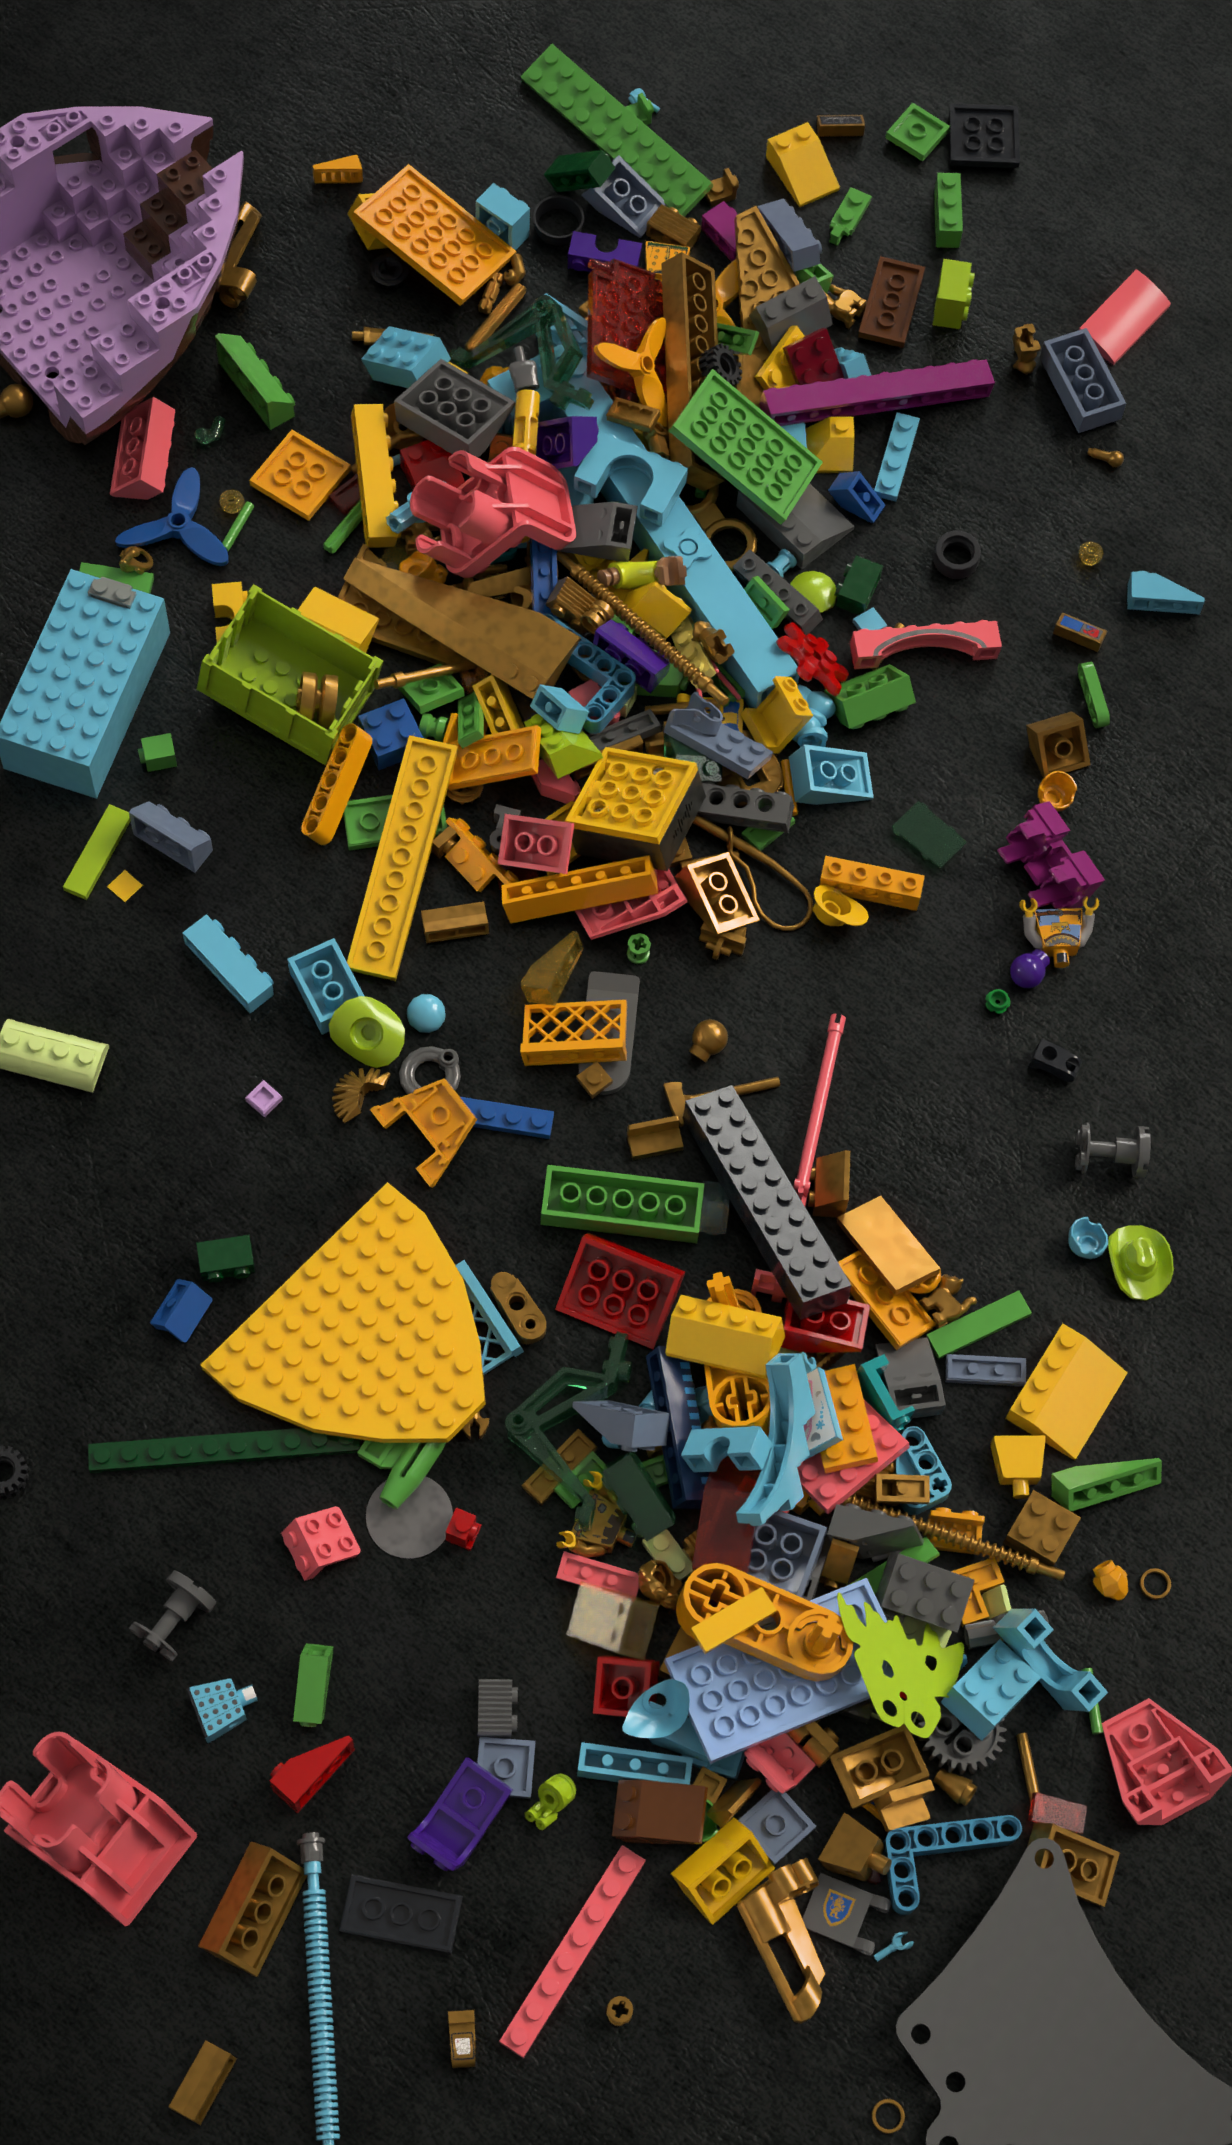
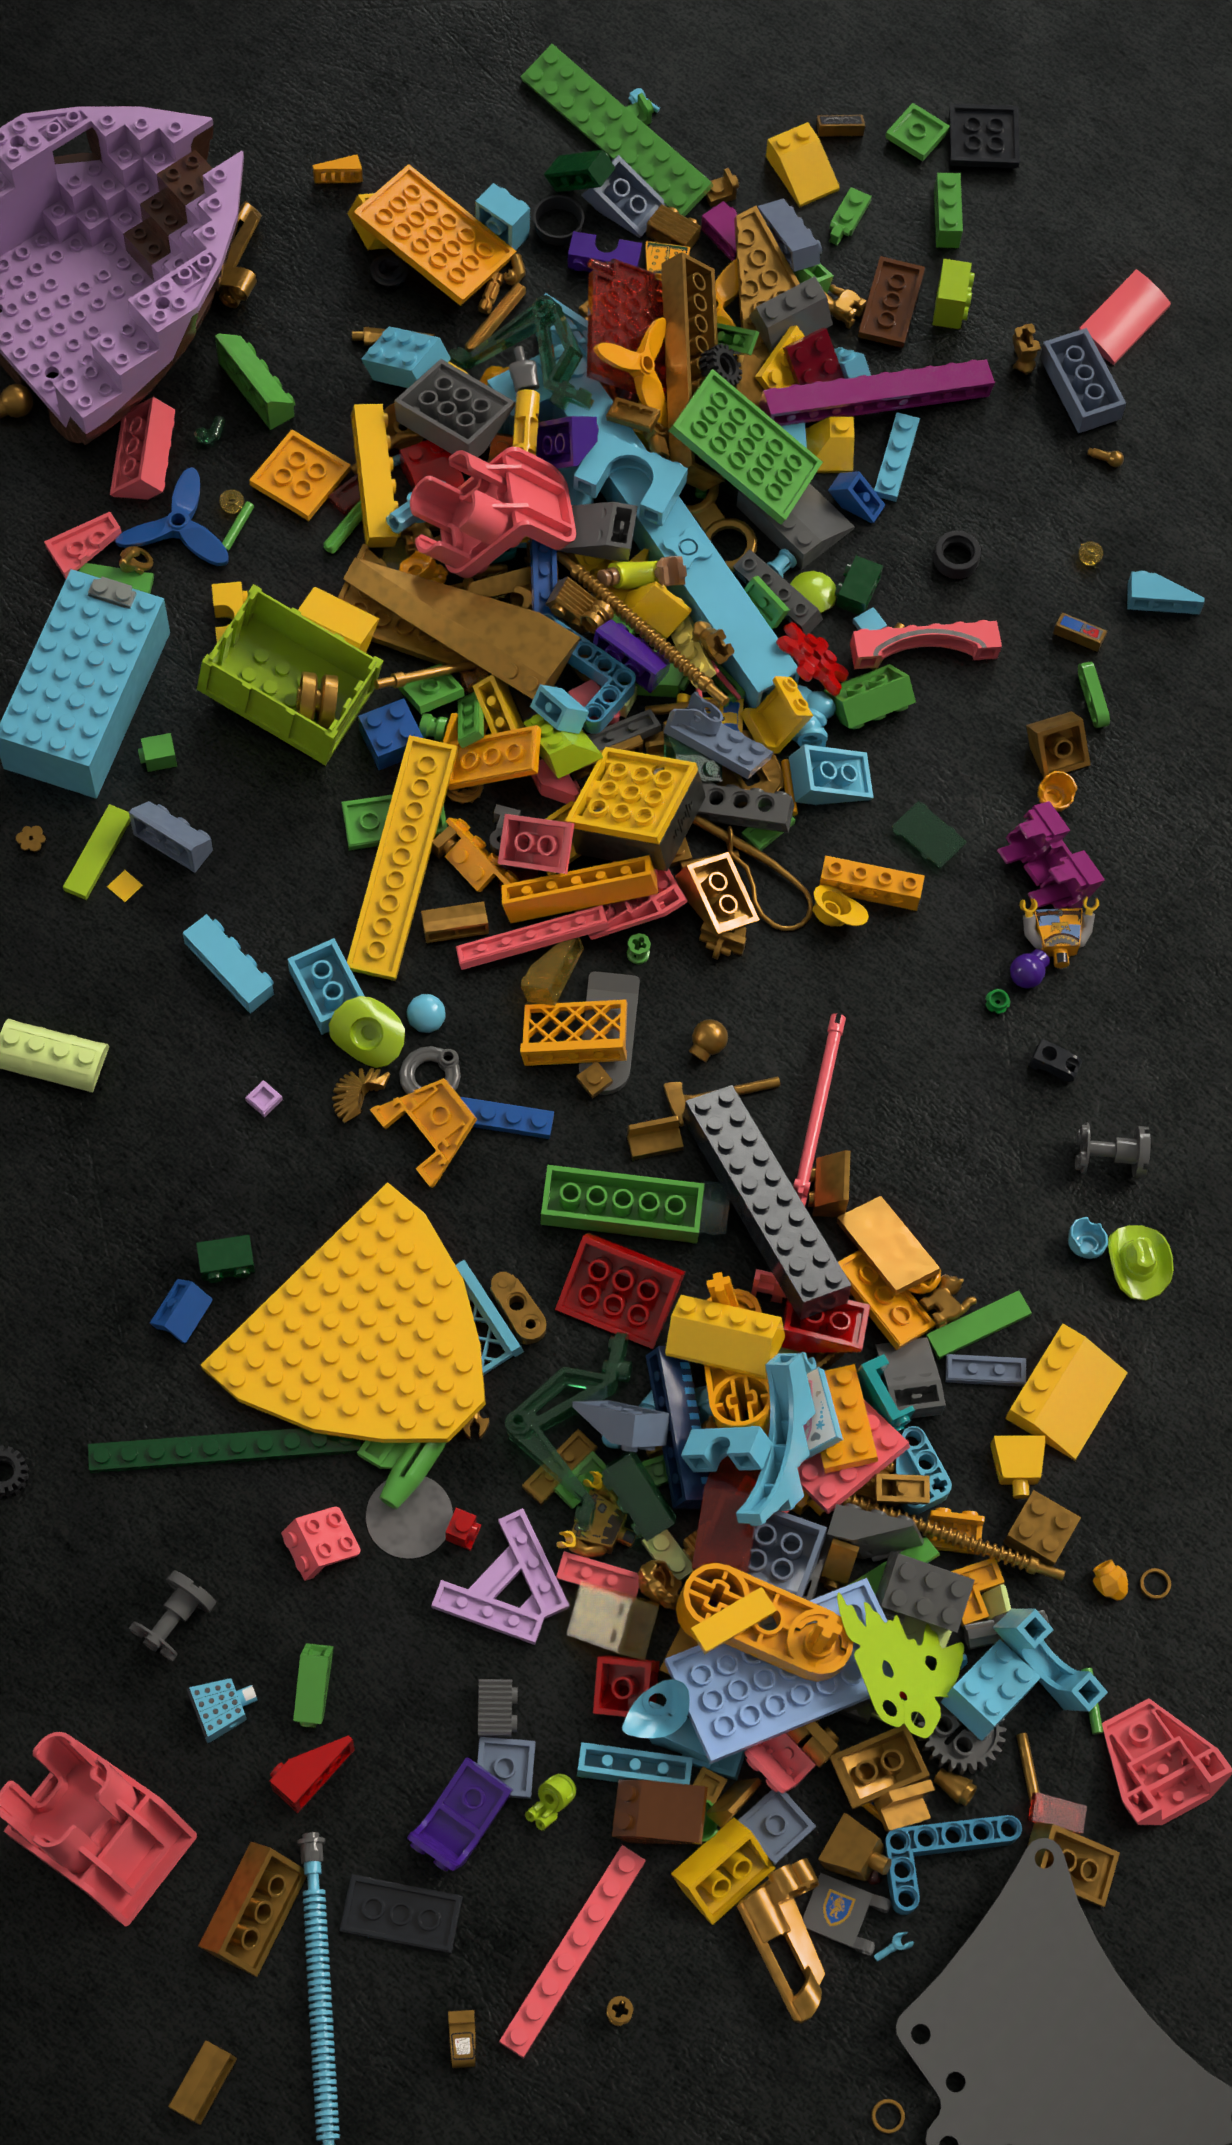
(24, 838): none -> pearl gold plant
(82, 543): none -> coral wing
(336, 784): light orange beam -> none
(479, 1601): none -> lavender plate
(532, 937): none -> coral tile
(1096, 1483): bright green slope -> none

